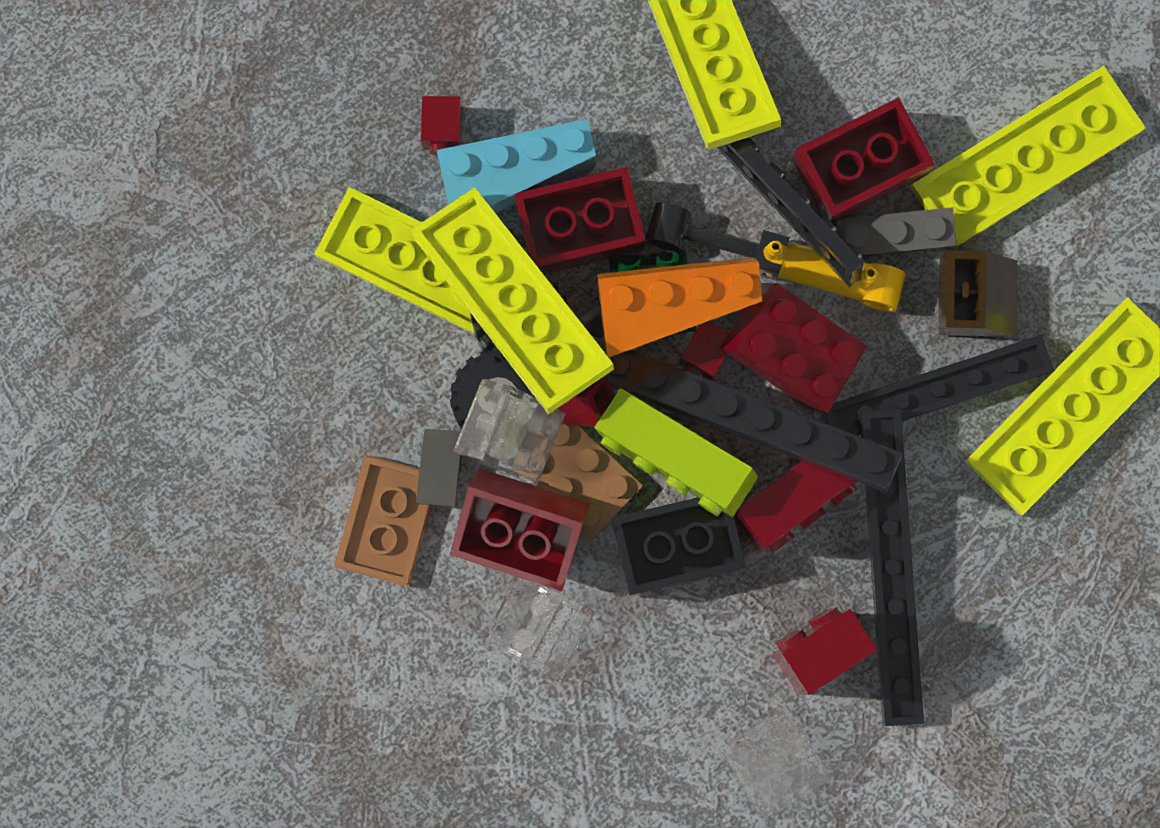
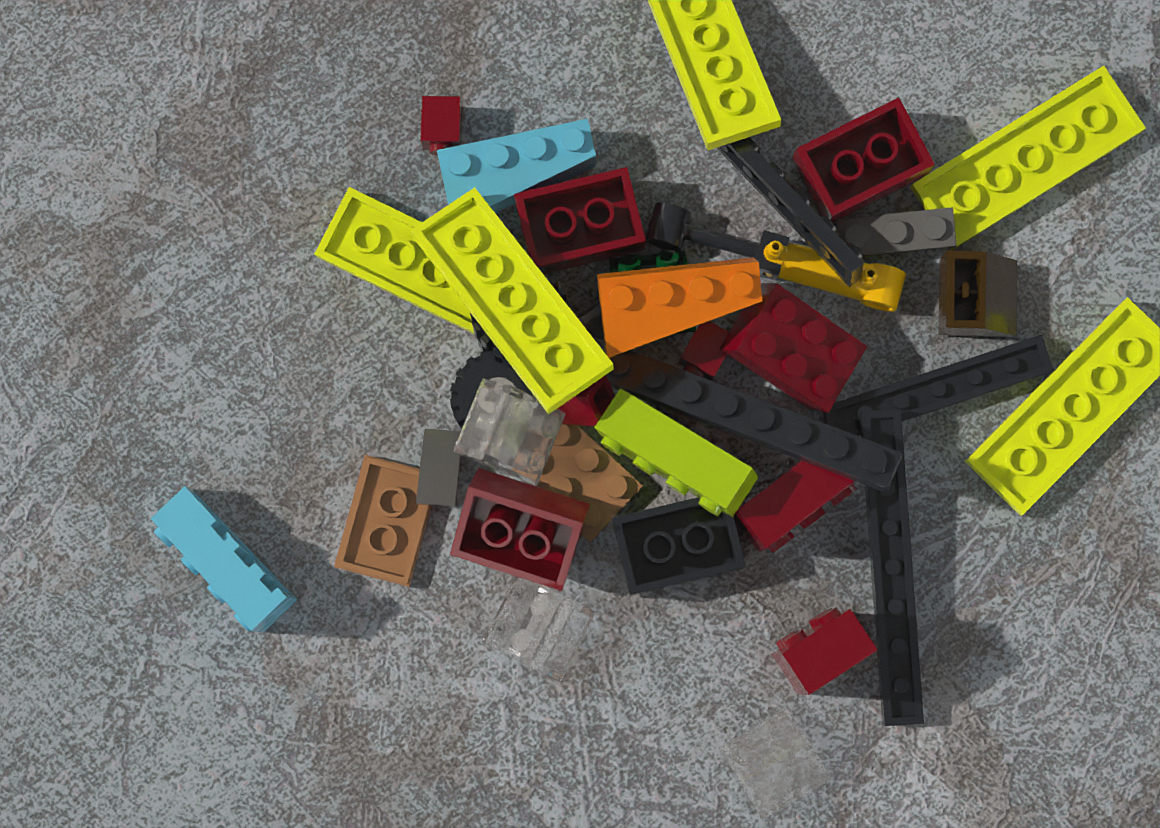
(222, 561): none -> medium azure wedge

